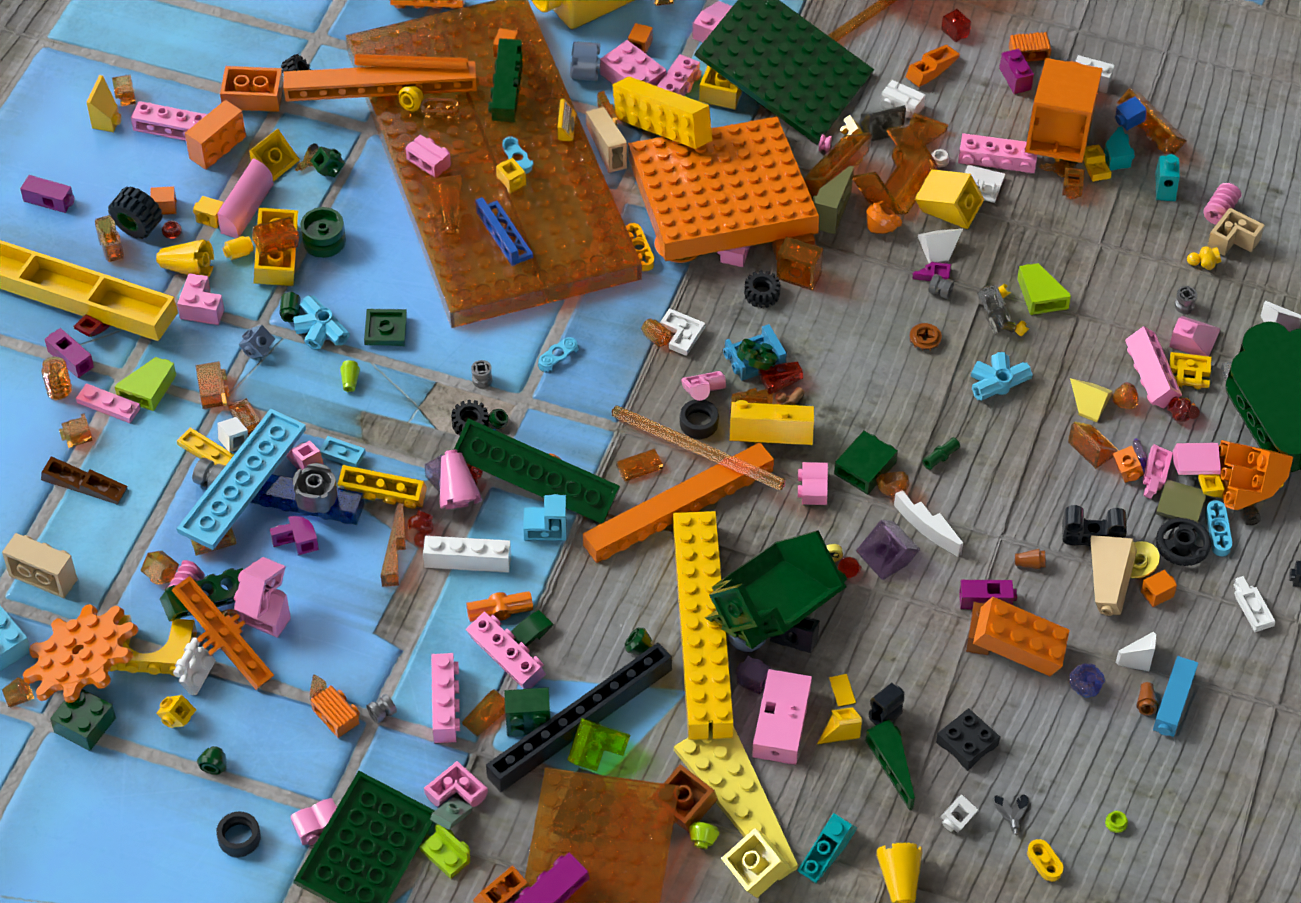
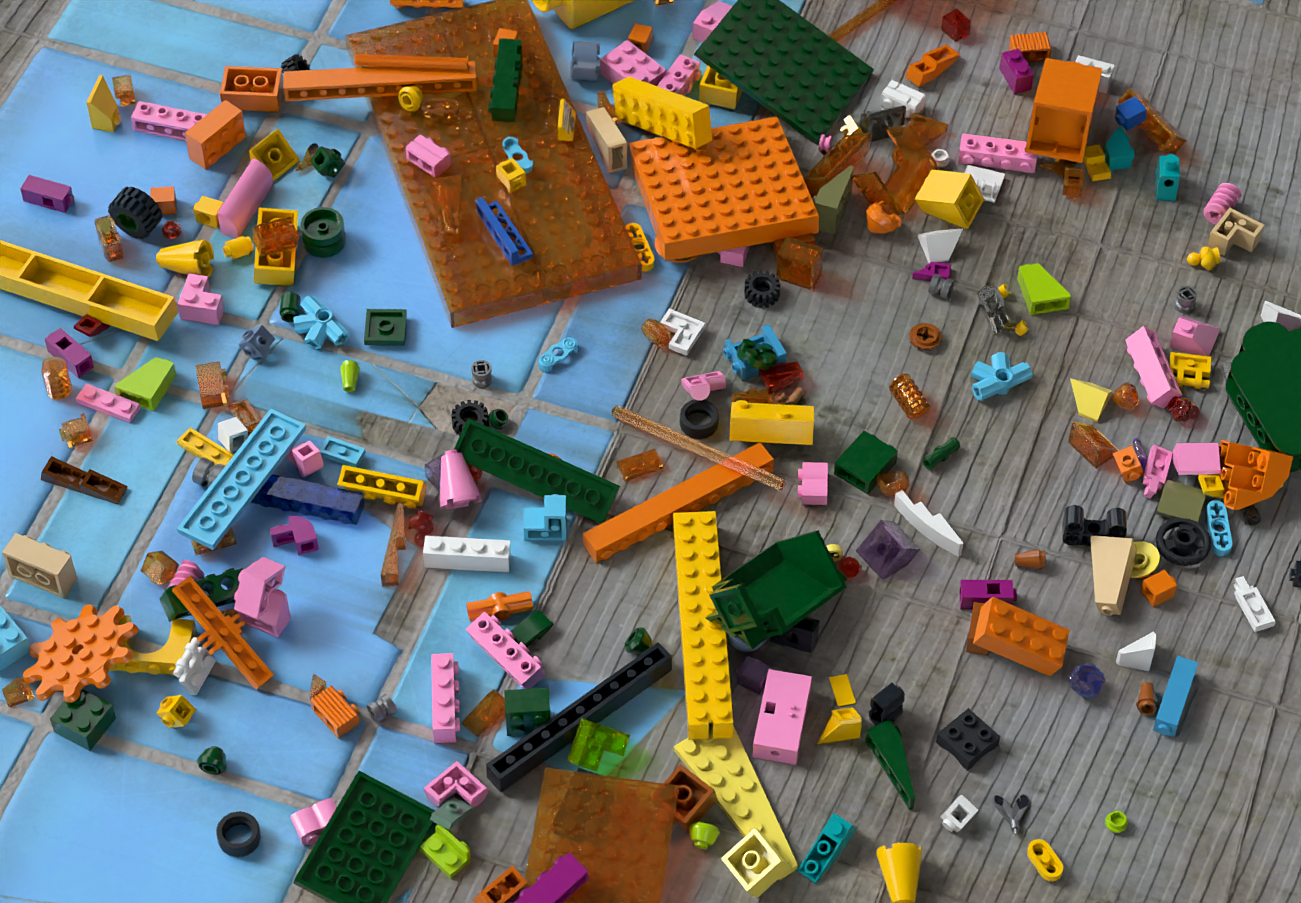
(315, 488): flat silver brick -> none
(908, 396): none -> clear orange piece

